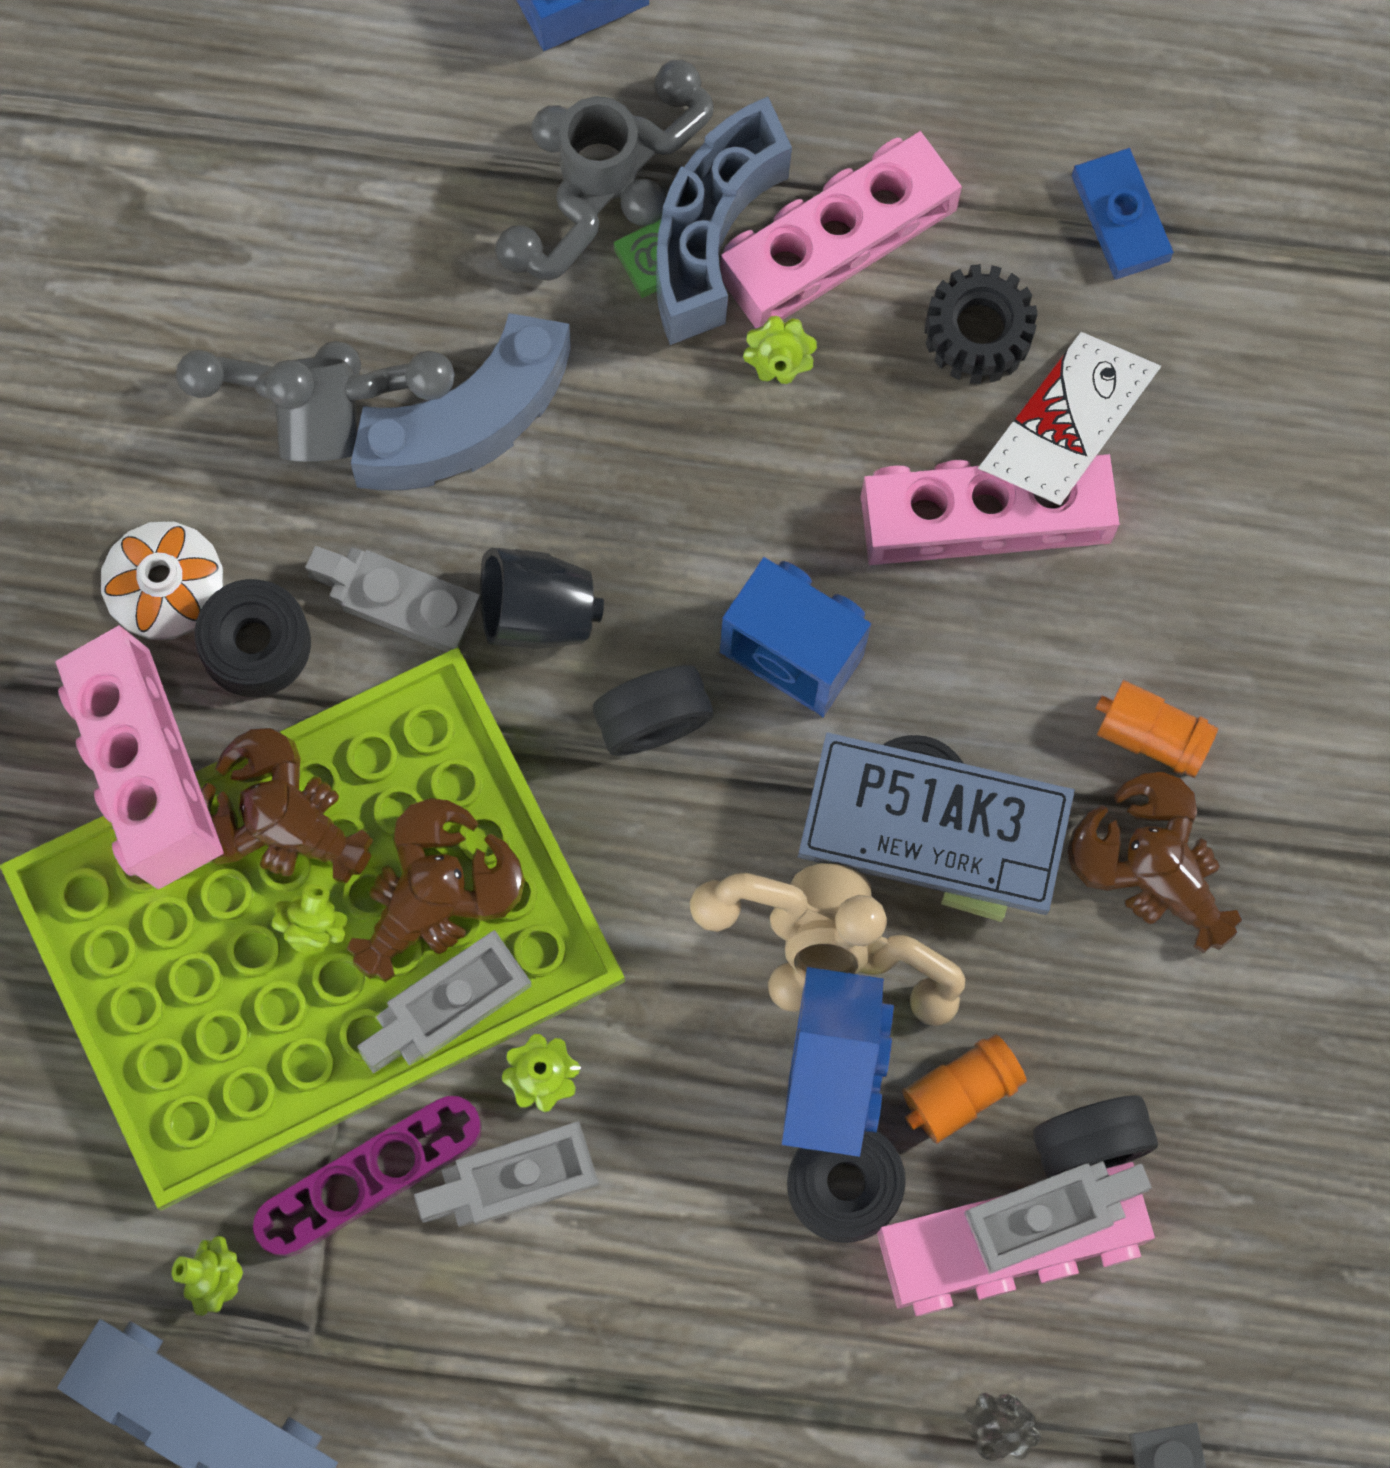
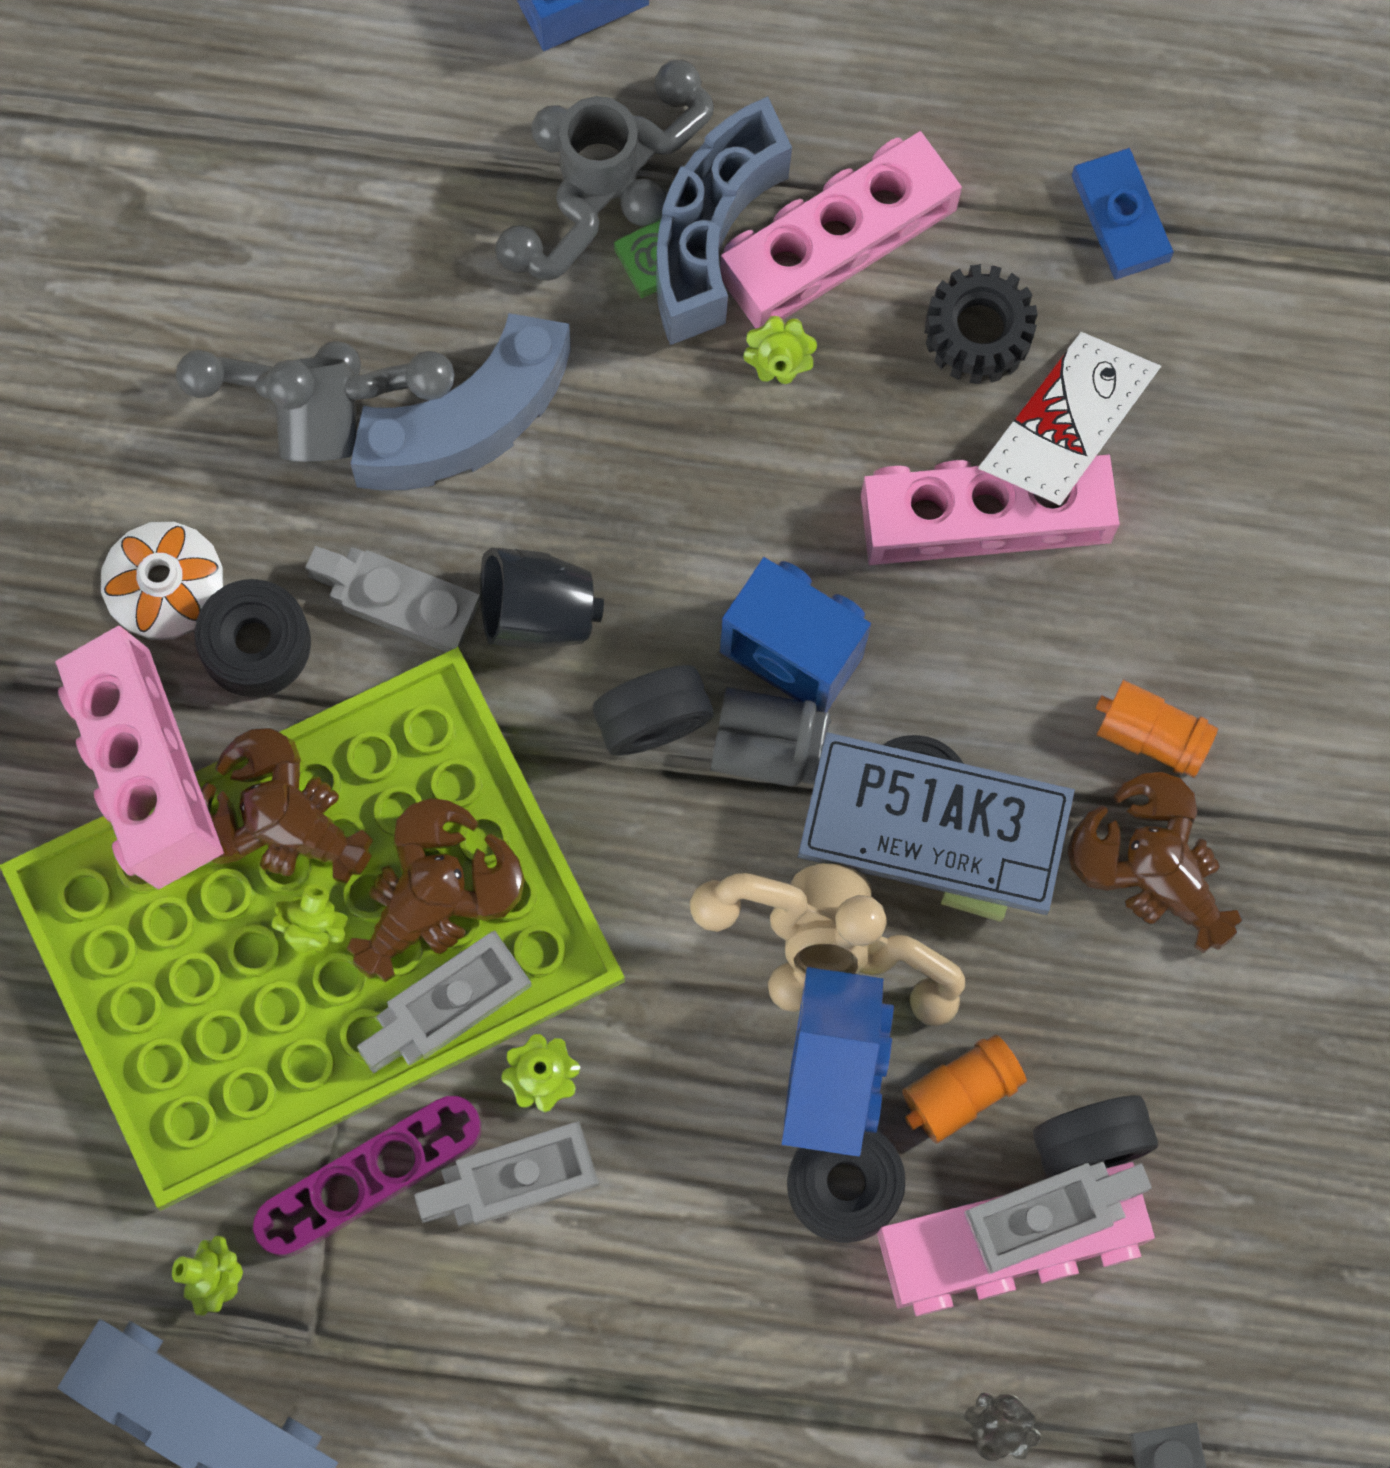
(769, 738): none -> dark grey piece

